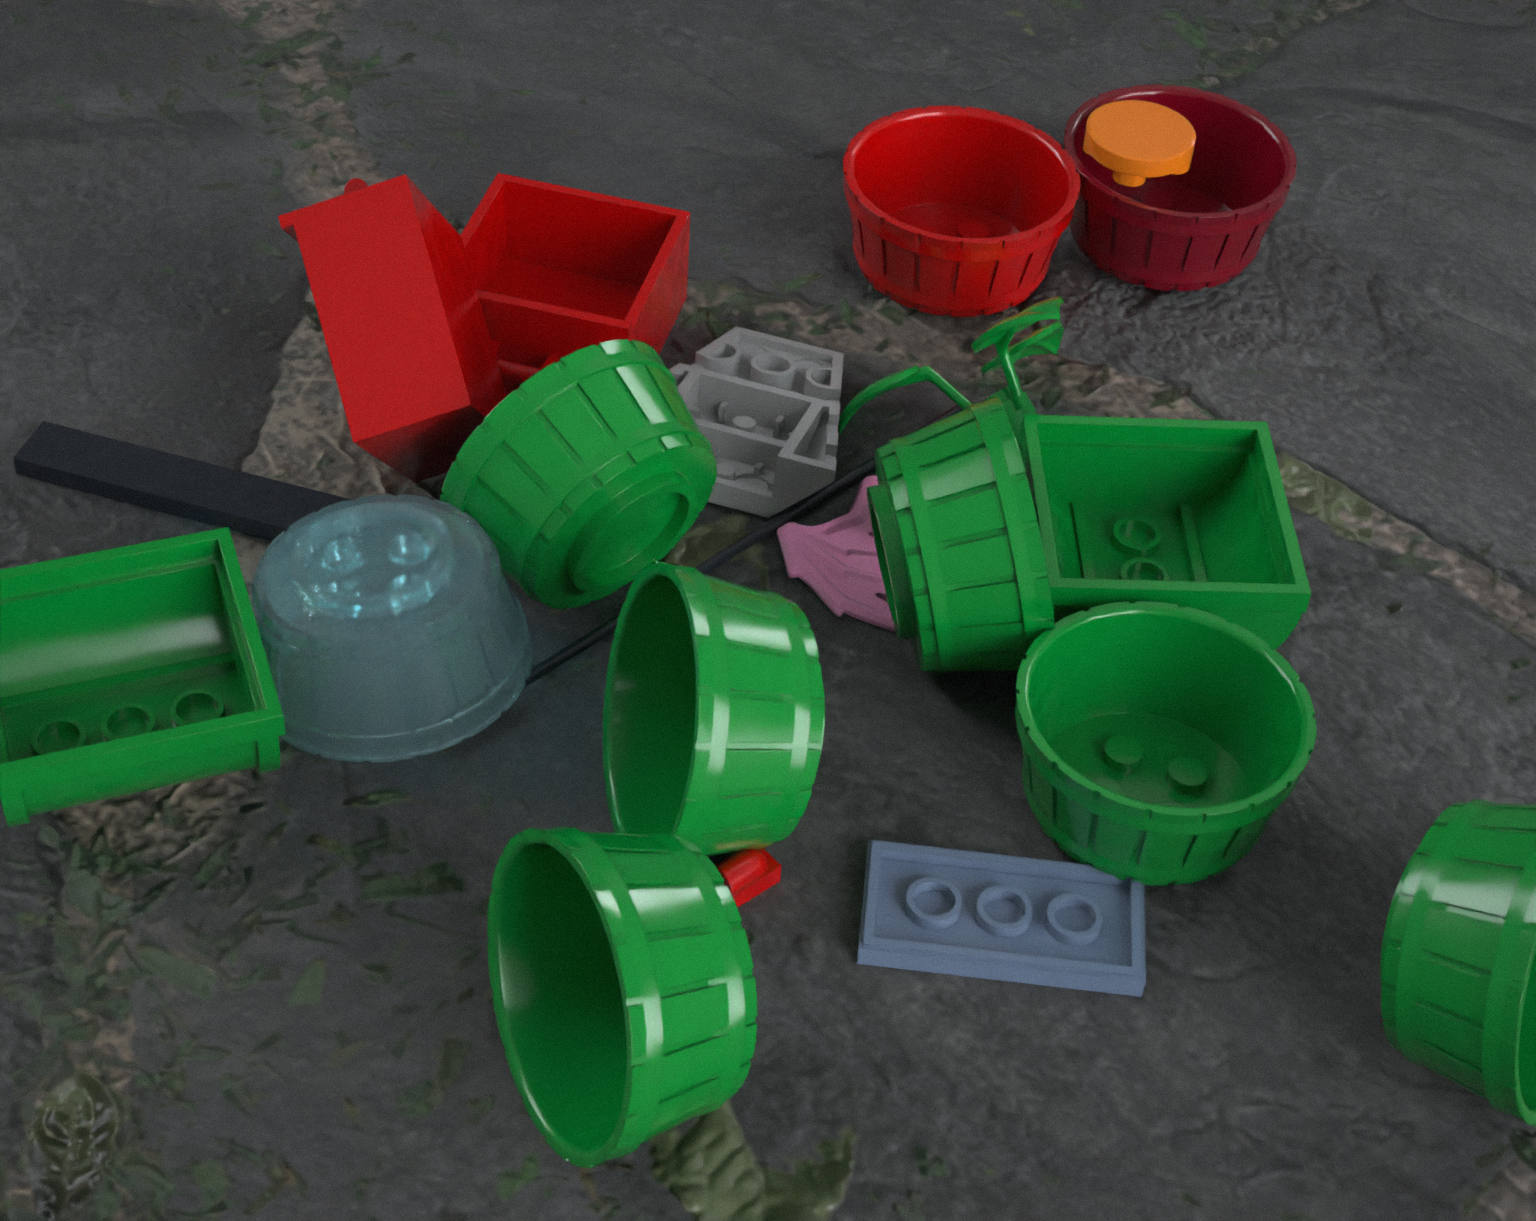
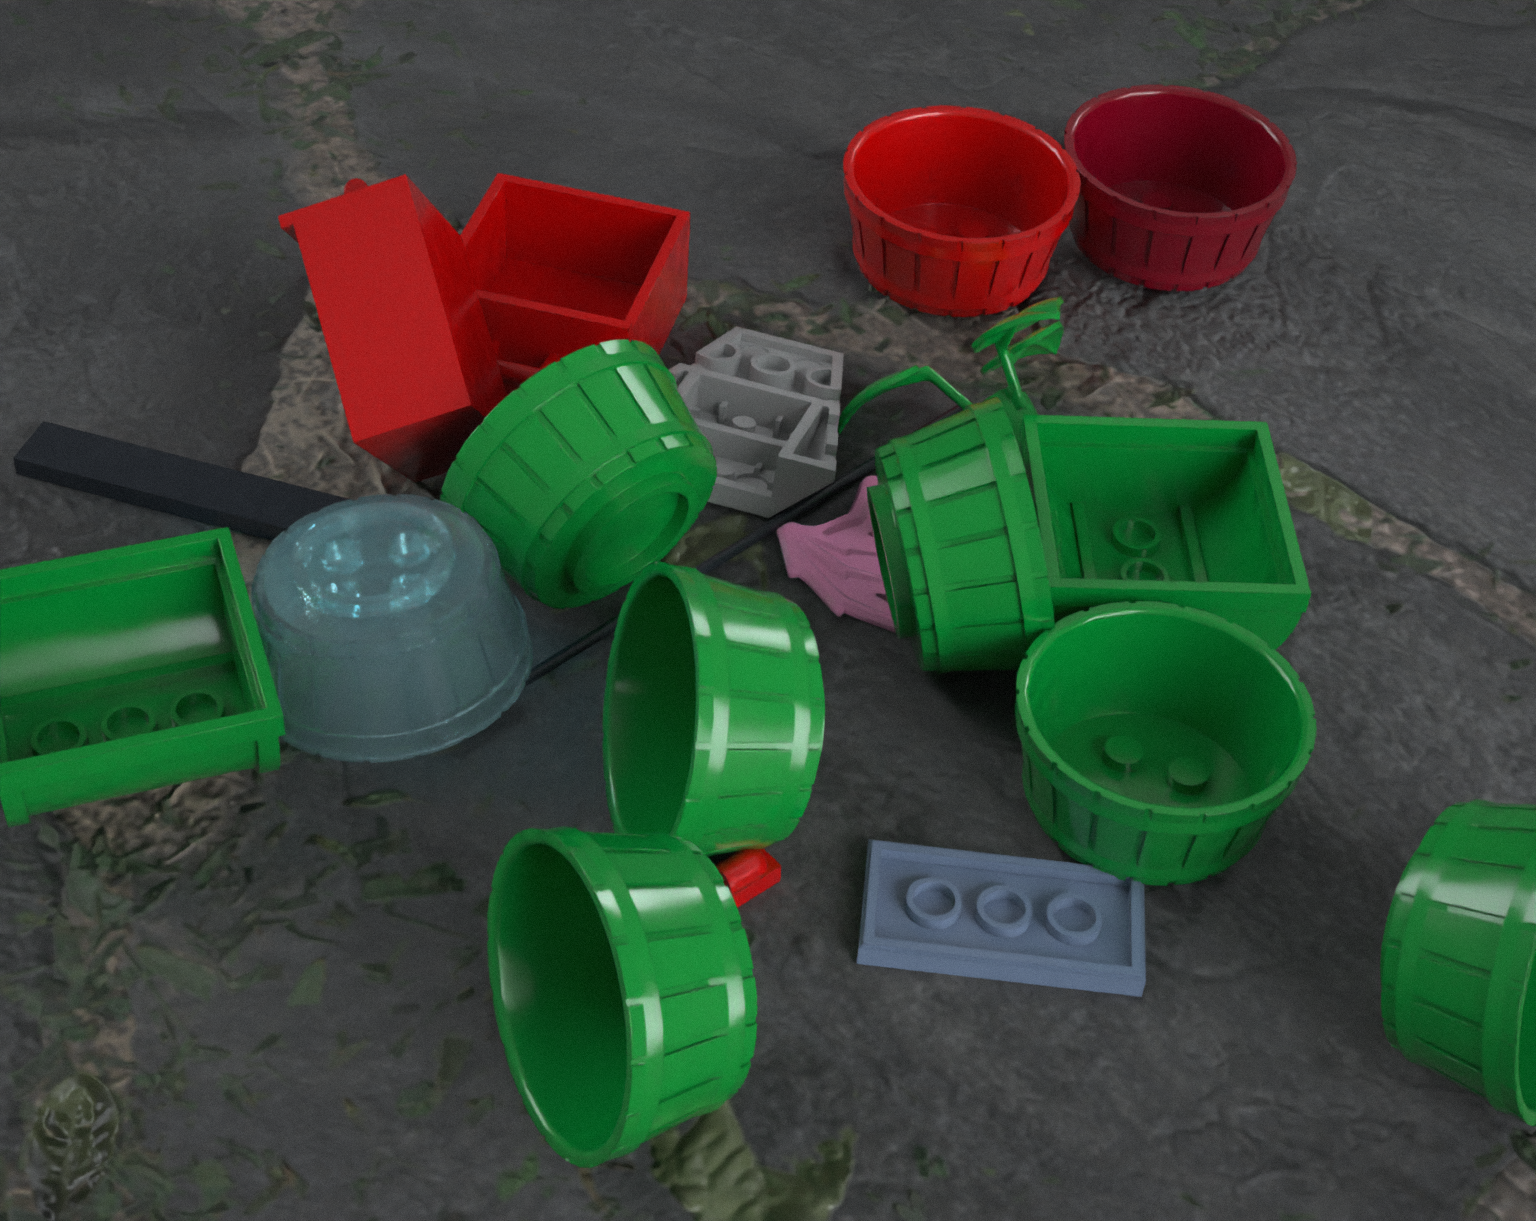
(1139, 140): orange tile -> none

